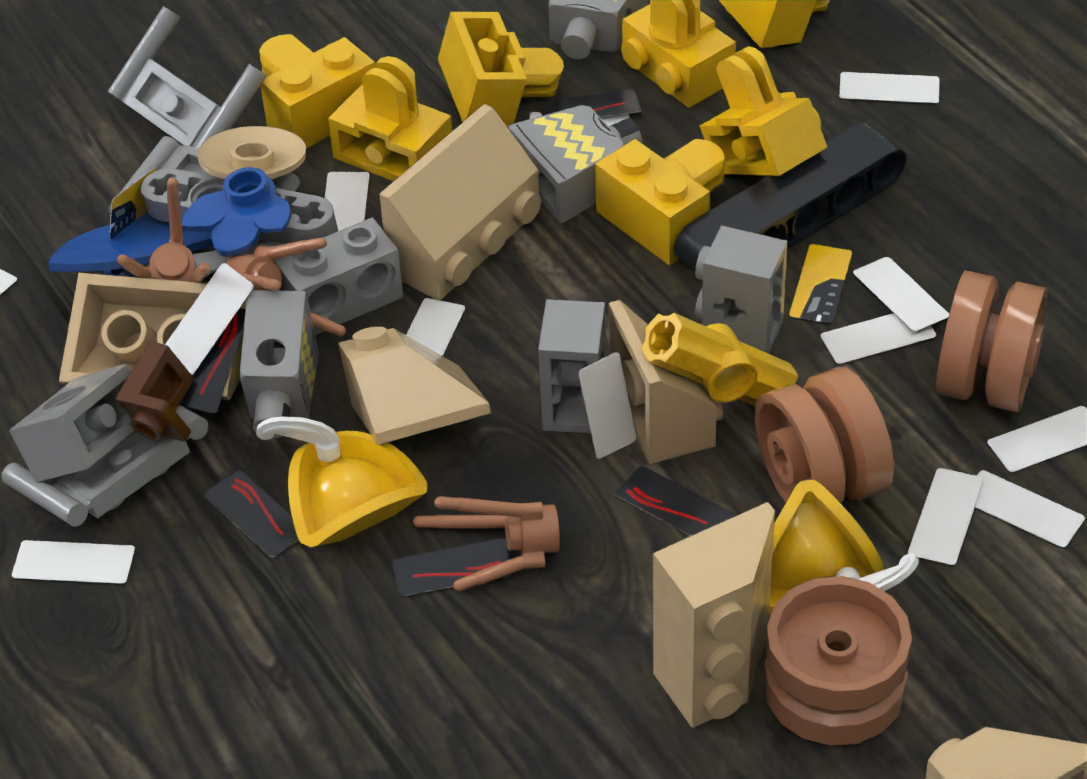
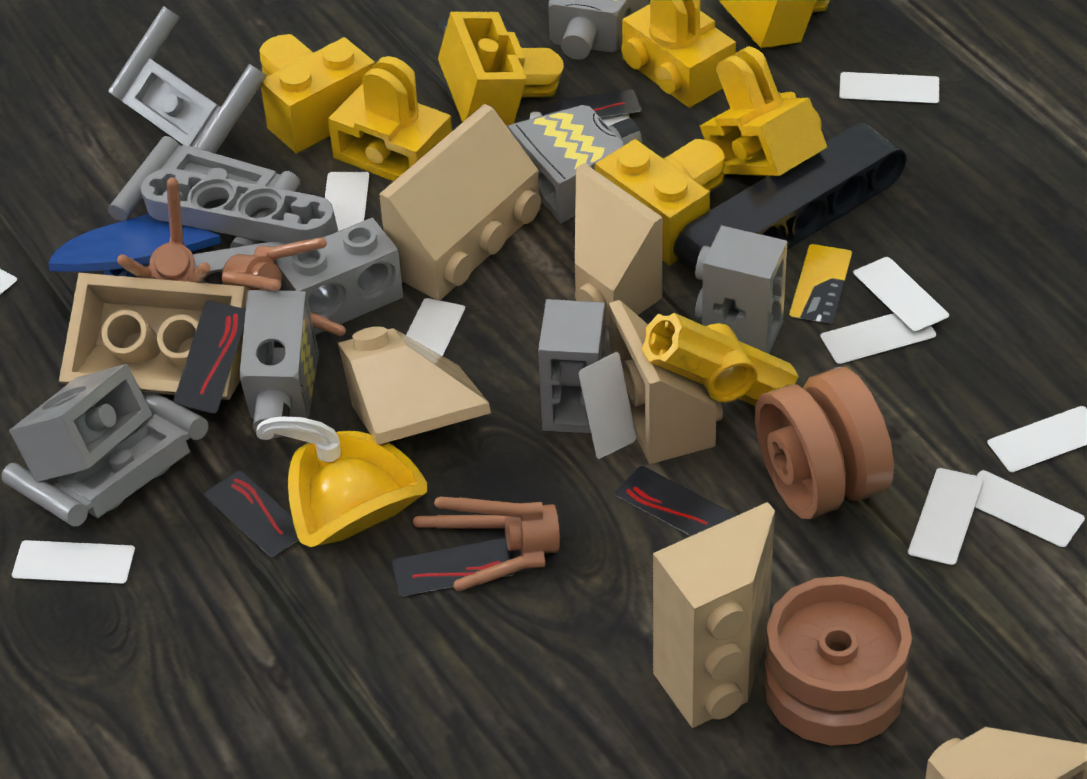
(127, 207): sticker -> none
(155, 392): reddish brown bracket -> none
(209, 316): white sticker -> none
(239, 212): blue plate -> none
(258, 147): tan dish -> none
(615, 245): none -> tan slope
(823, 540): yellow hat -> none
(982, 339): nougat wheel -> none

